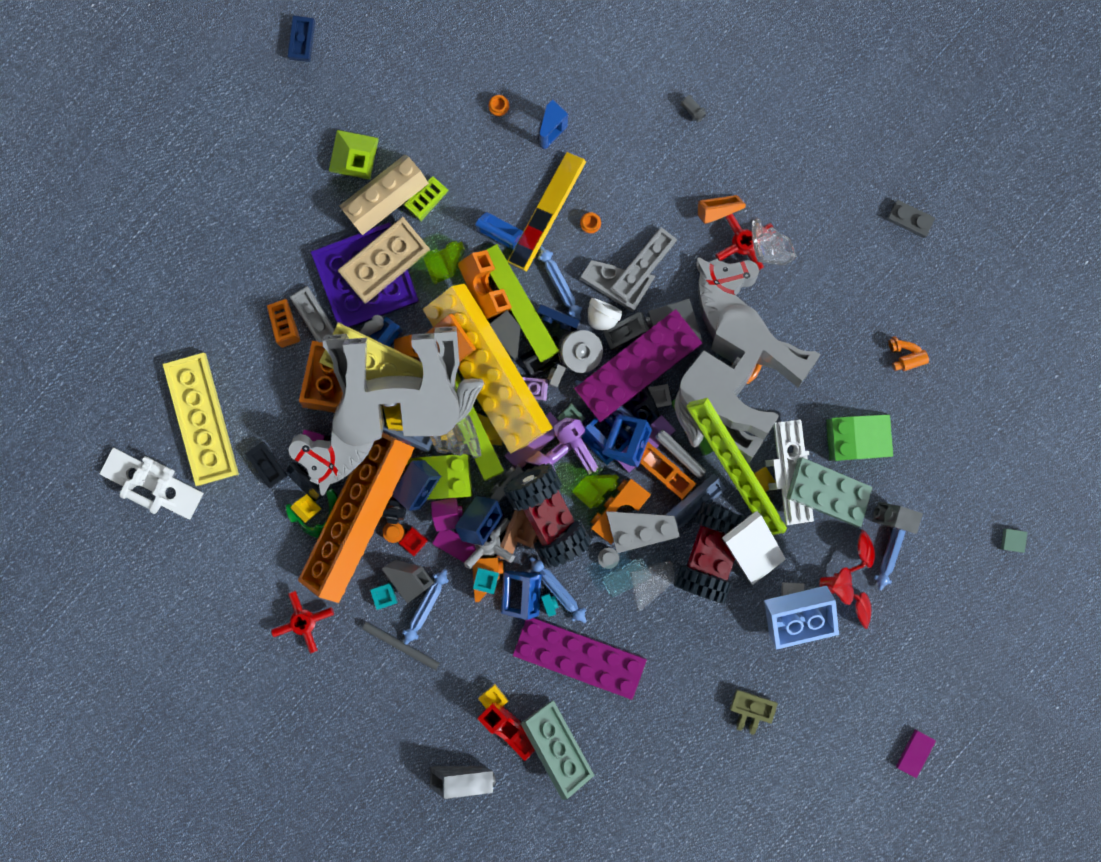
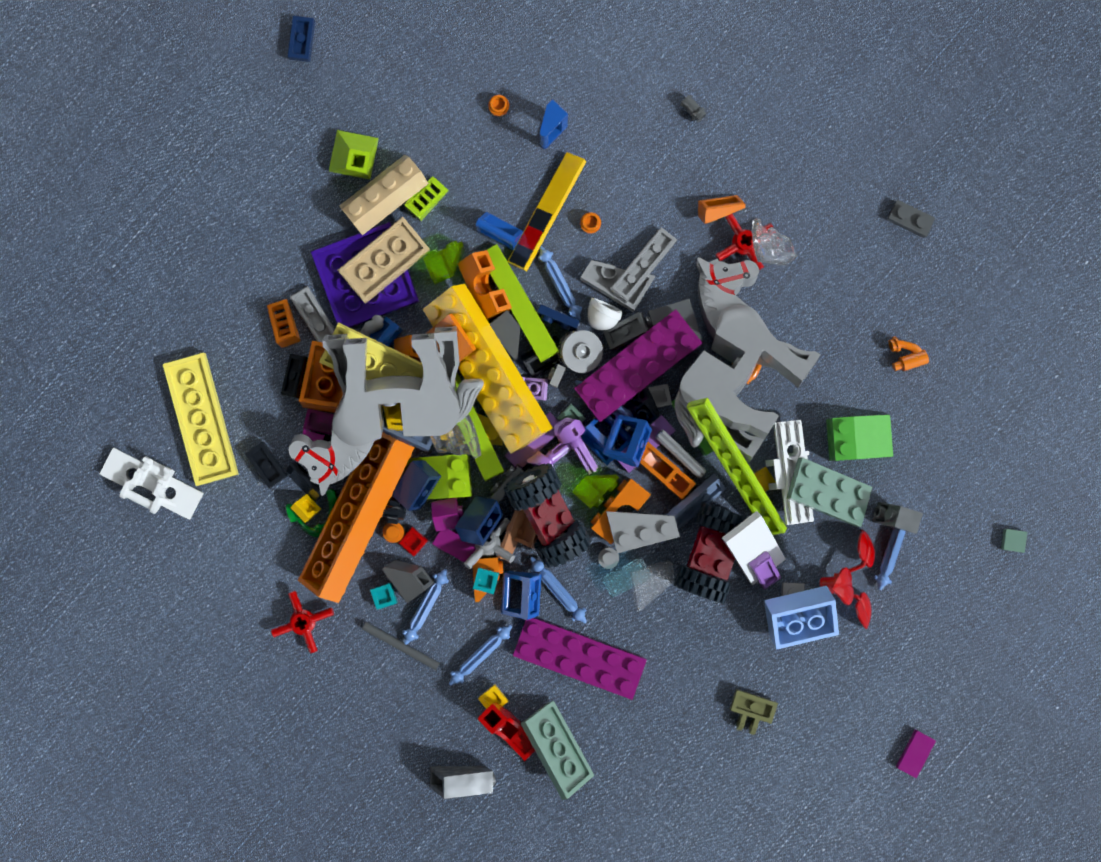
(294, 376): none -> black slope
(318, 421): none -> magenta tile
(480, 655): none -> medium blue wheel
(550, 604): teal plate -> none
(765, 570): none -> medium lavender tile

